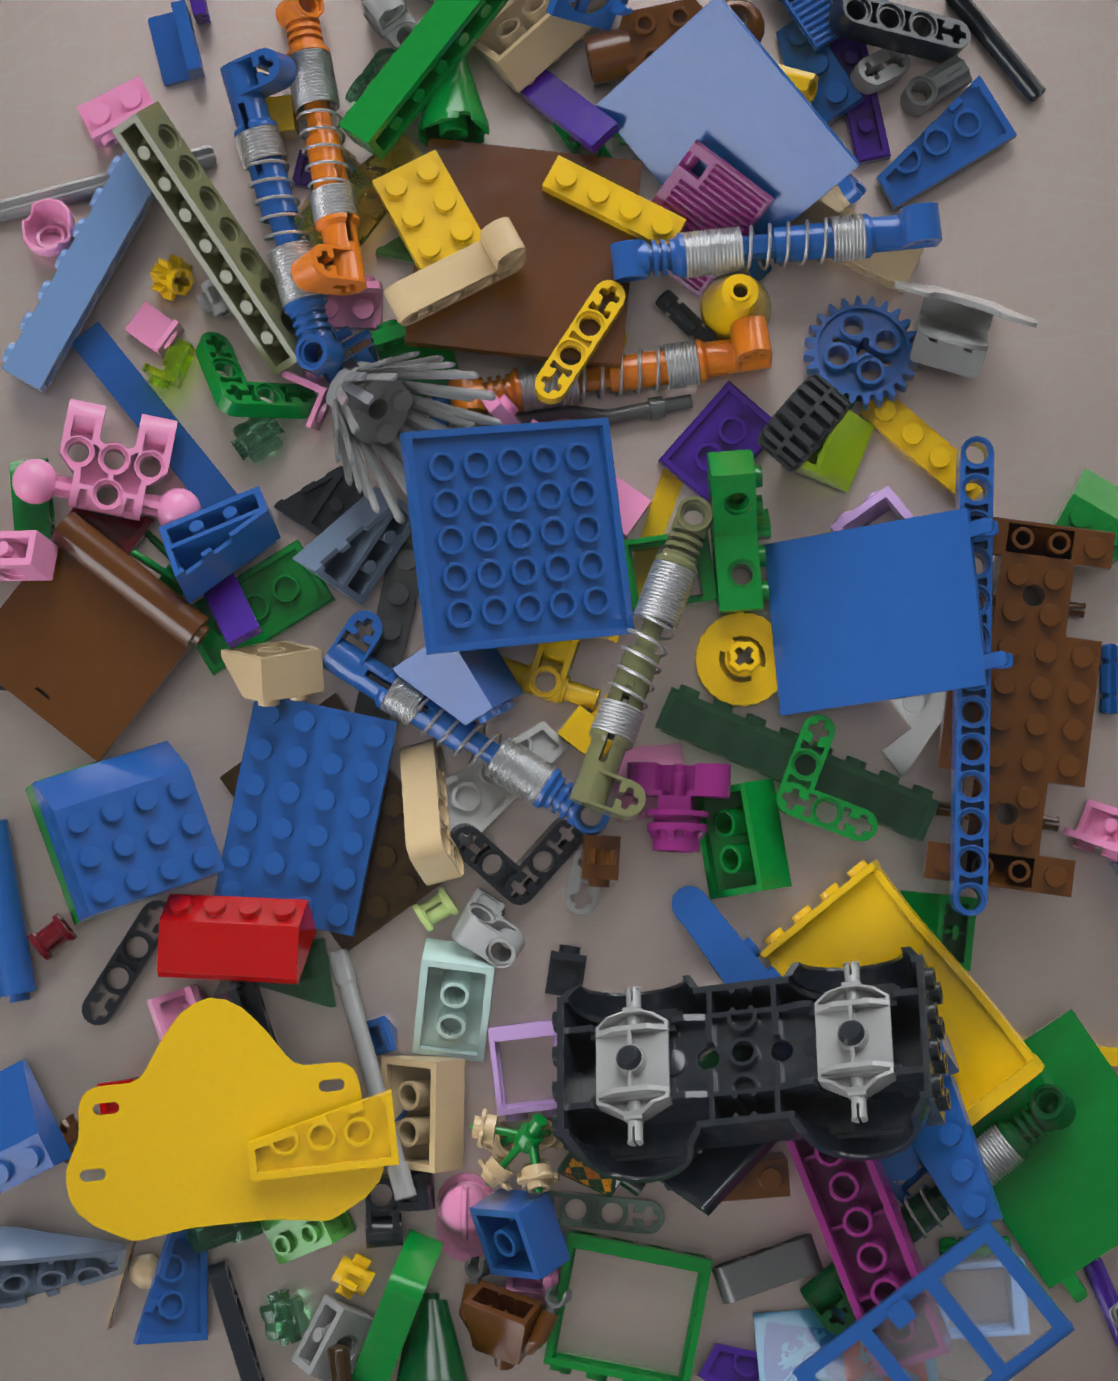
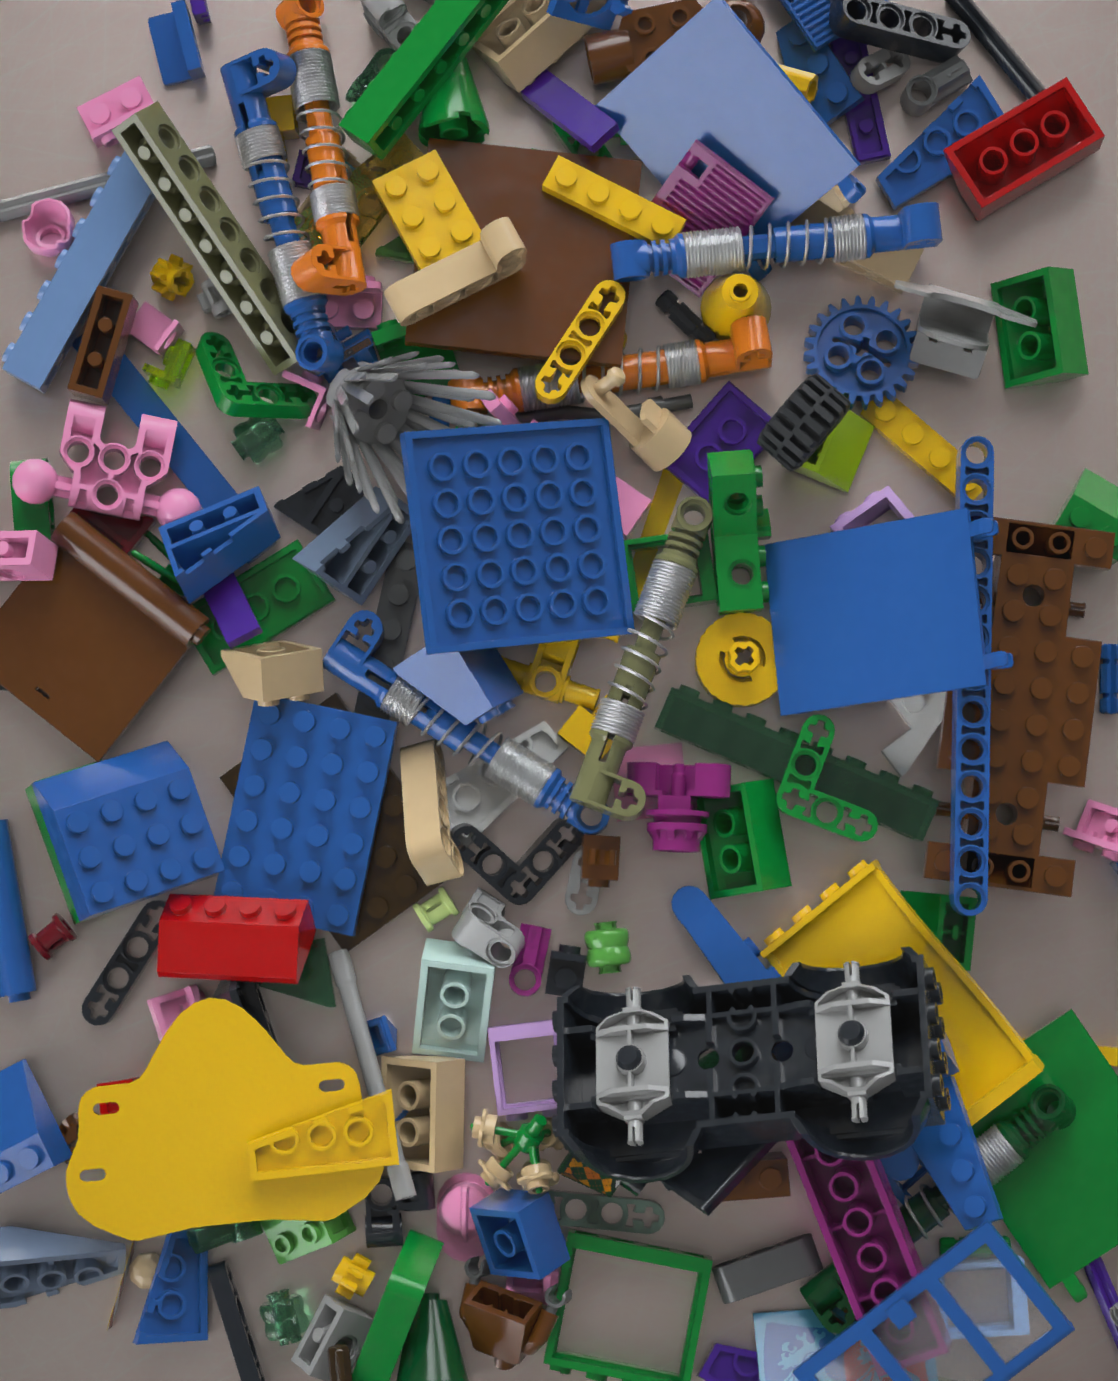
(103, 345): none -> reddish brown brick
(531, 957): none -> magenta piece
(607, 947): none -> bright green piece
(655, 438): none -> tan piece
(1023, 148): none -> red slope
(1054, 347): none -> green slope

